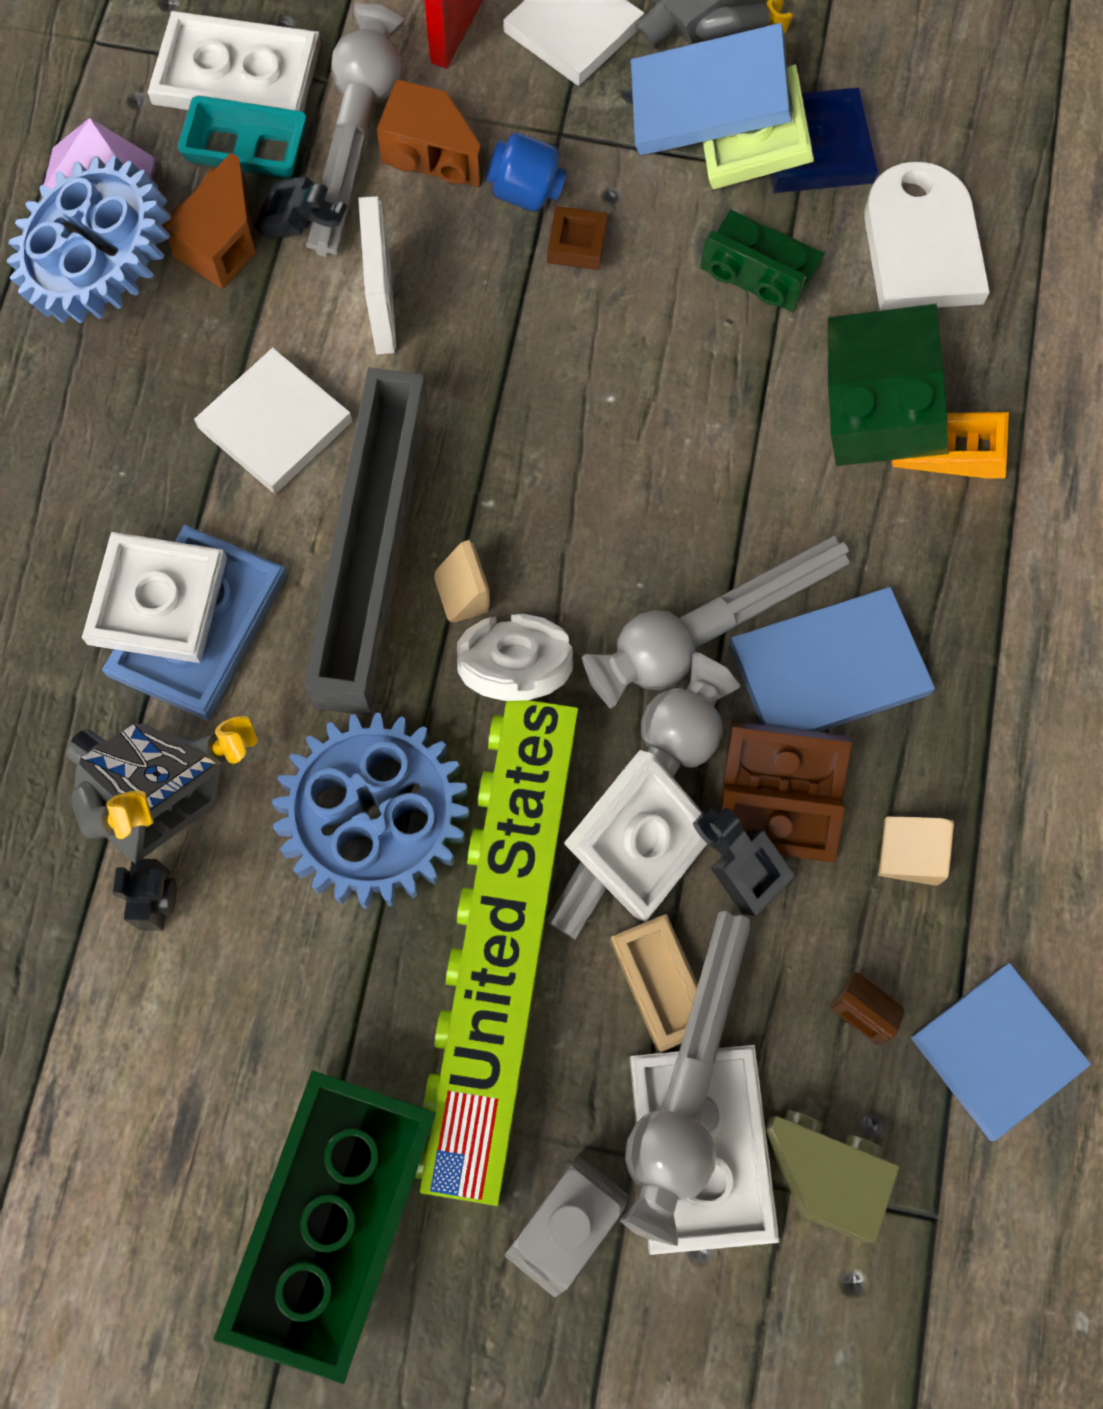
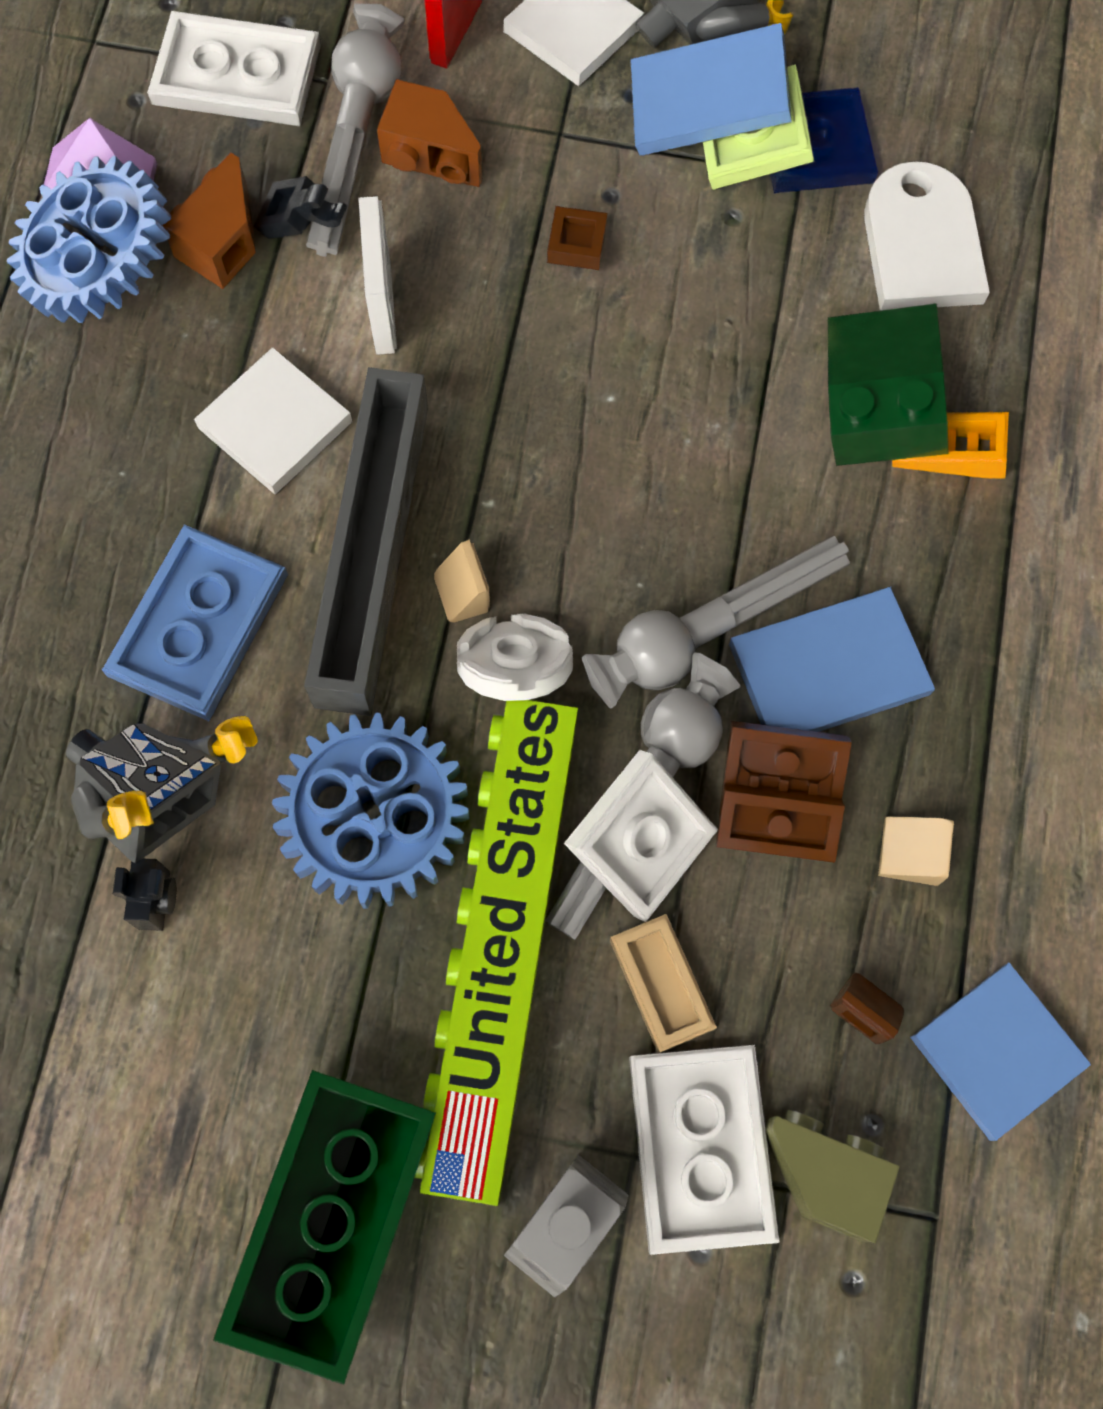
(155, 597): white tile -> none
(251, 125): teal piece -> none
(525, 172): blue head -> none
(670, 1148): light grey piece -> none
(749, 863): black plate -> none
(760, 260): dark green bracket -> none

